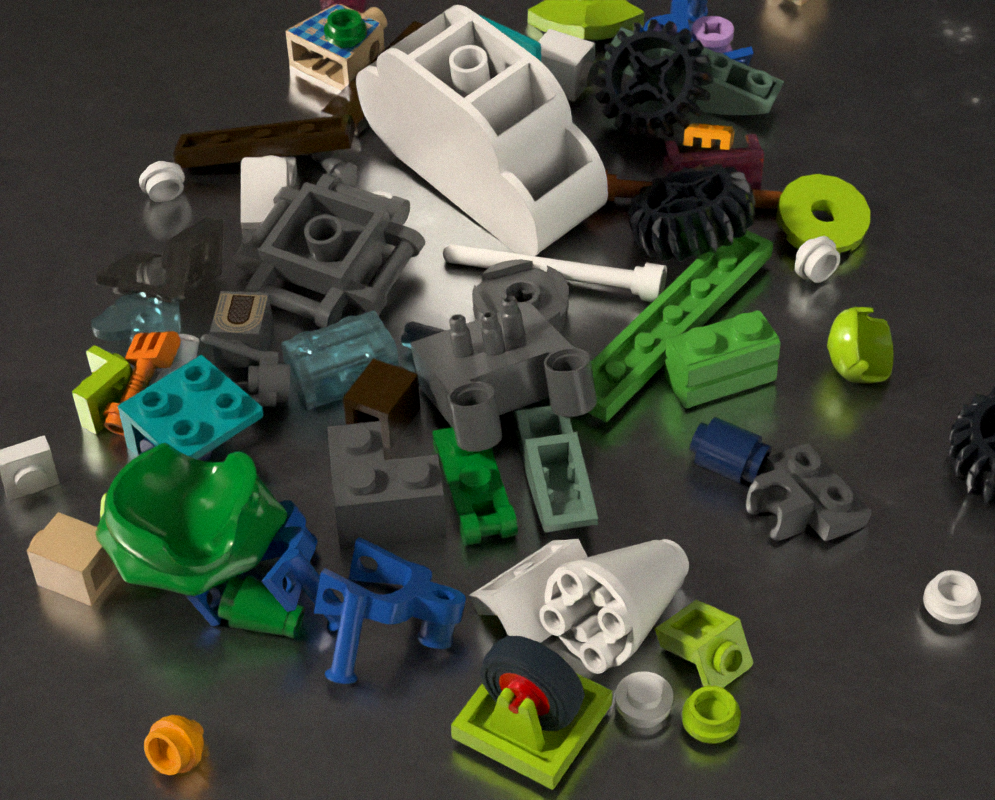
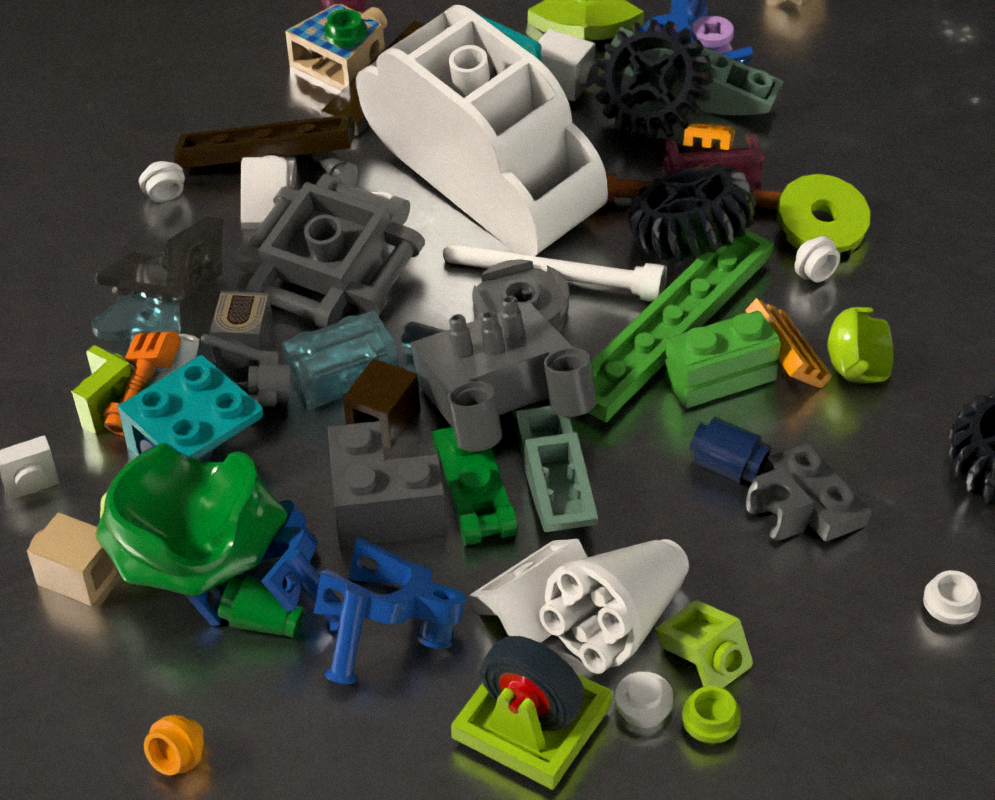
(795, 351): none -> light orange tile

